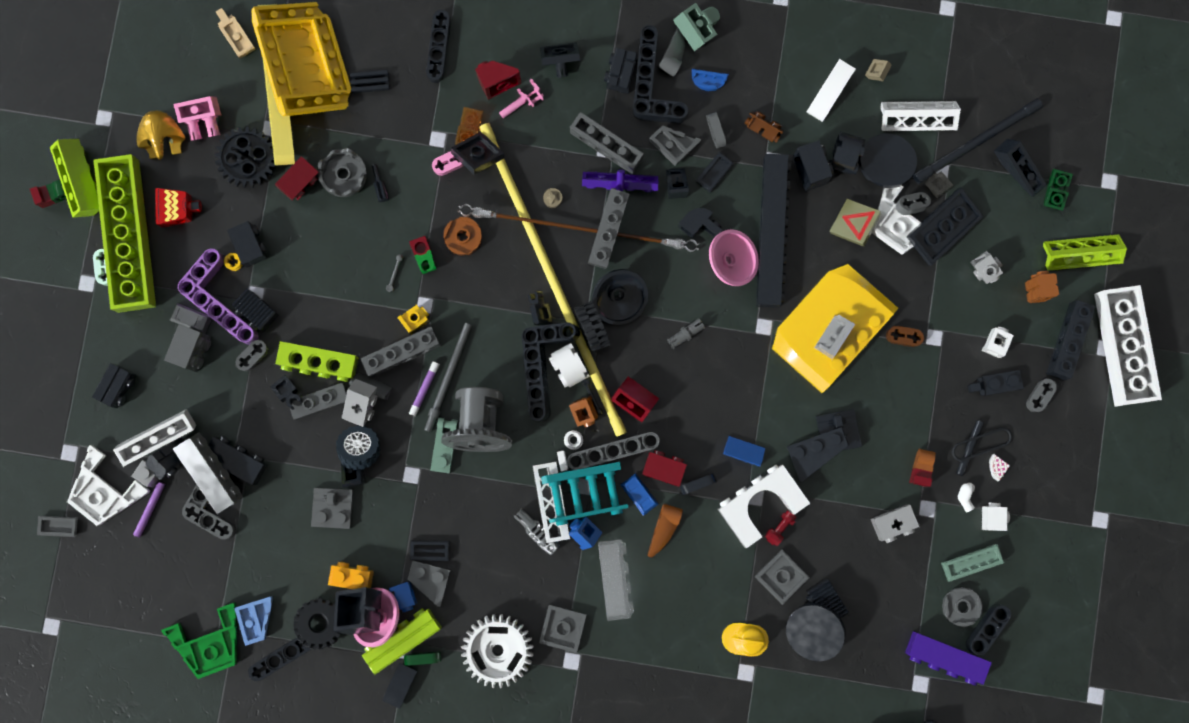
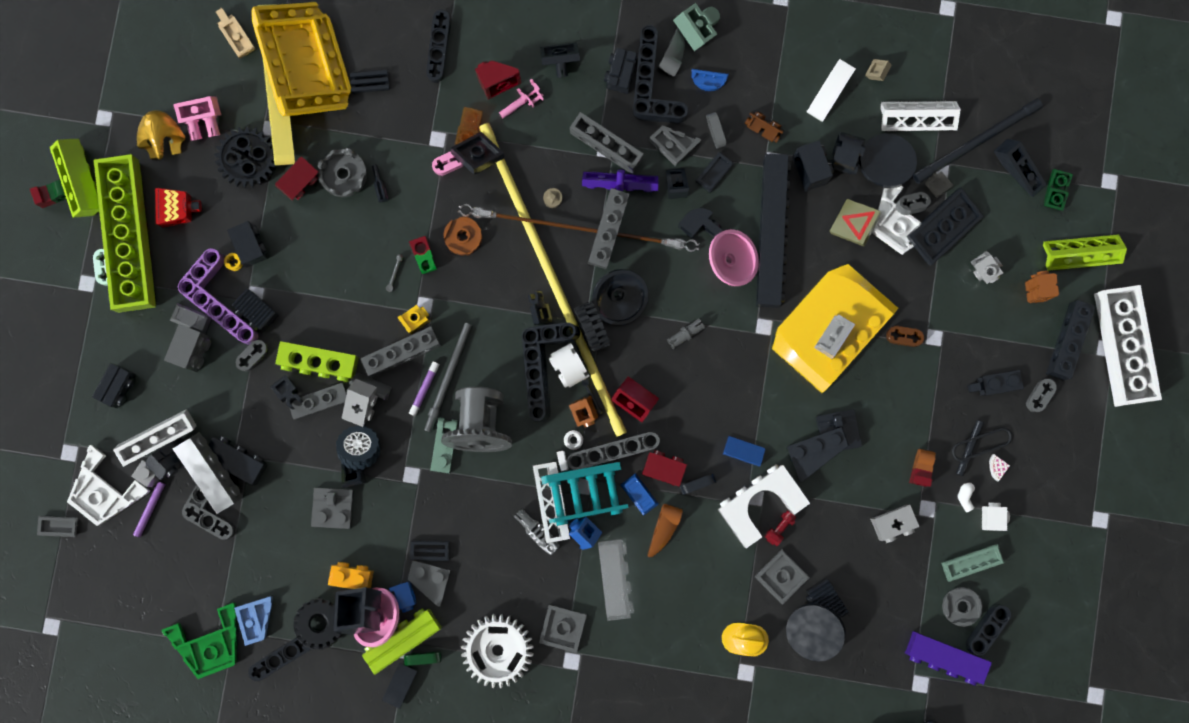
(1004, 341): white brick -> none

